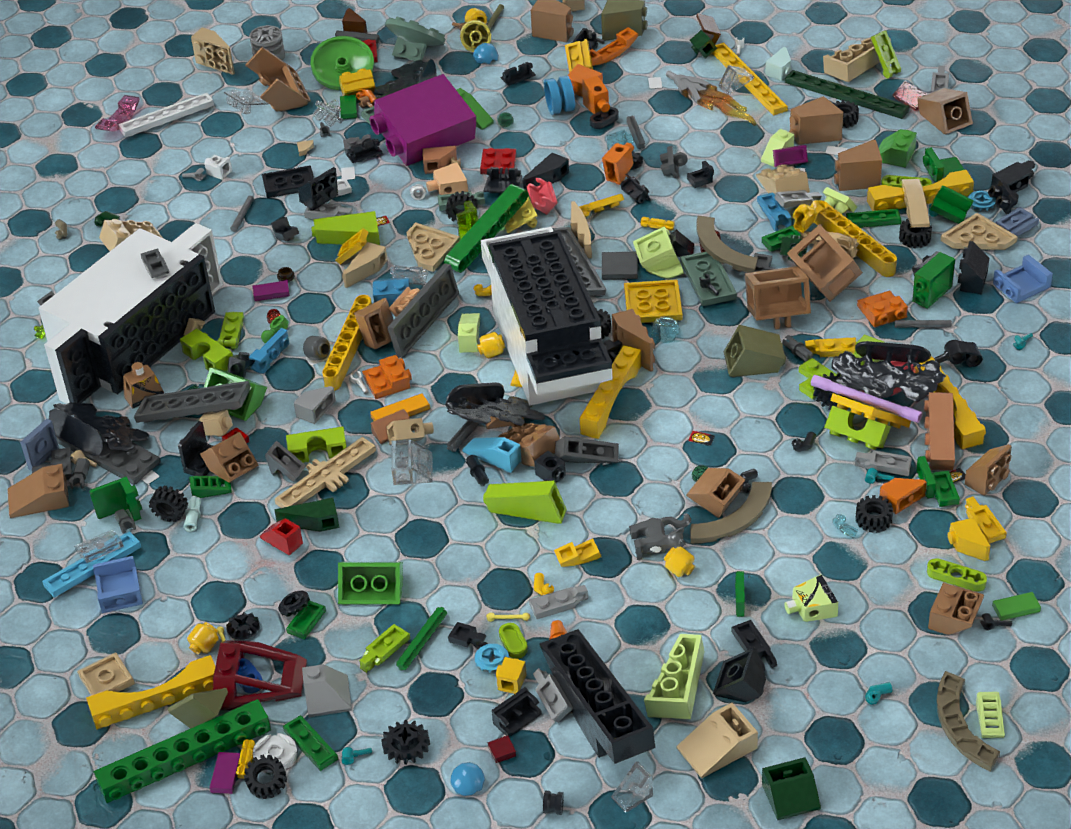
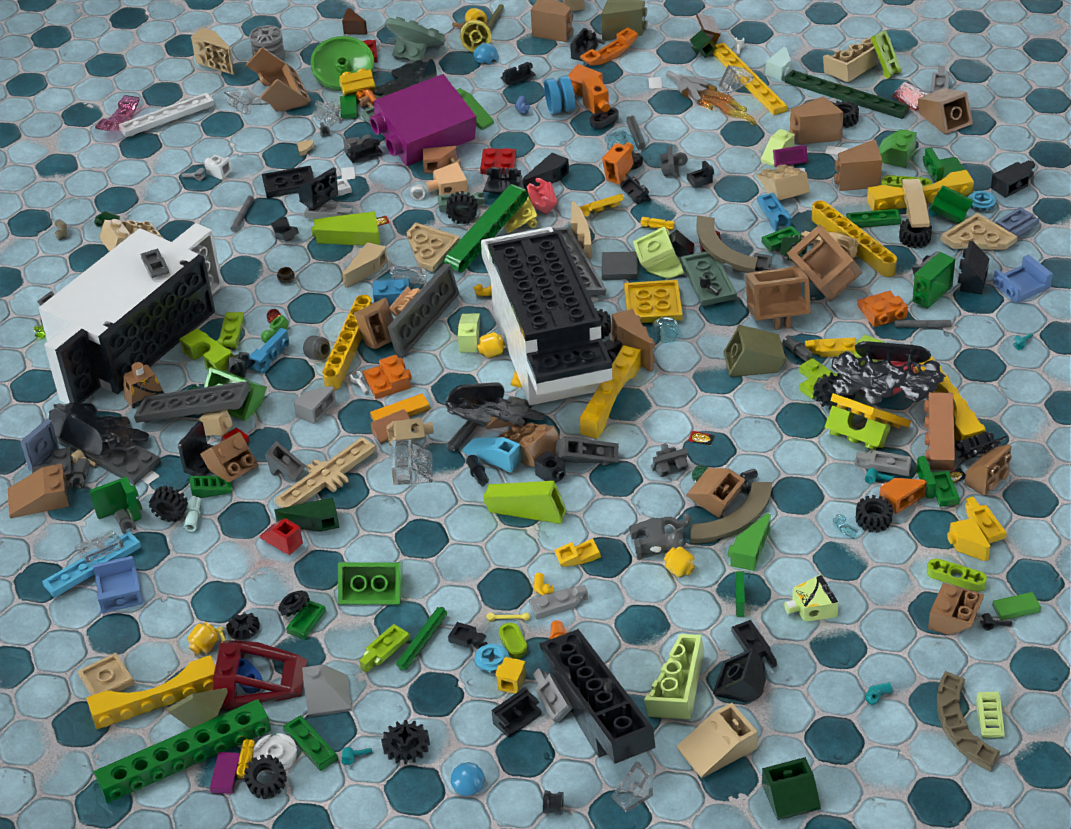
(193, 324): tan tile -> none
(271, 290): magenta tile -> none
(329, 440): lime arch -> none
(352, 246): yellow plate -> none
(361, 36): dark grey axle -> none
(466, 219): clear neon green panel -> none
(501, 749): dark red tile -> none
(505, 119): clear green plate -> none
(520, 105): none -> medium blue arm
(578, 54): yellow plate -> none
(668, 457): none -> dark grey hips
(749, 544): none -> bright green slope
(796, 198): light grey hinge -> none
(799, 445): black arm -> none
(806, 215): yellow animal -> none
(841, 202): yellowish green tile -> none
(903, 411): lavender piece -> none
(961, 351): black beam -> none
(979, 443): none -> black hinge
(1004, 196): black hips -> none

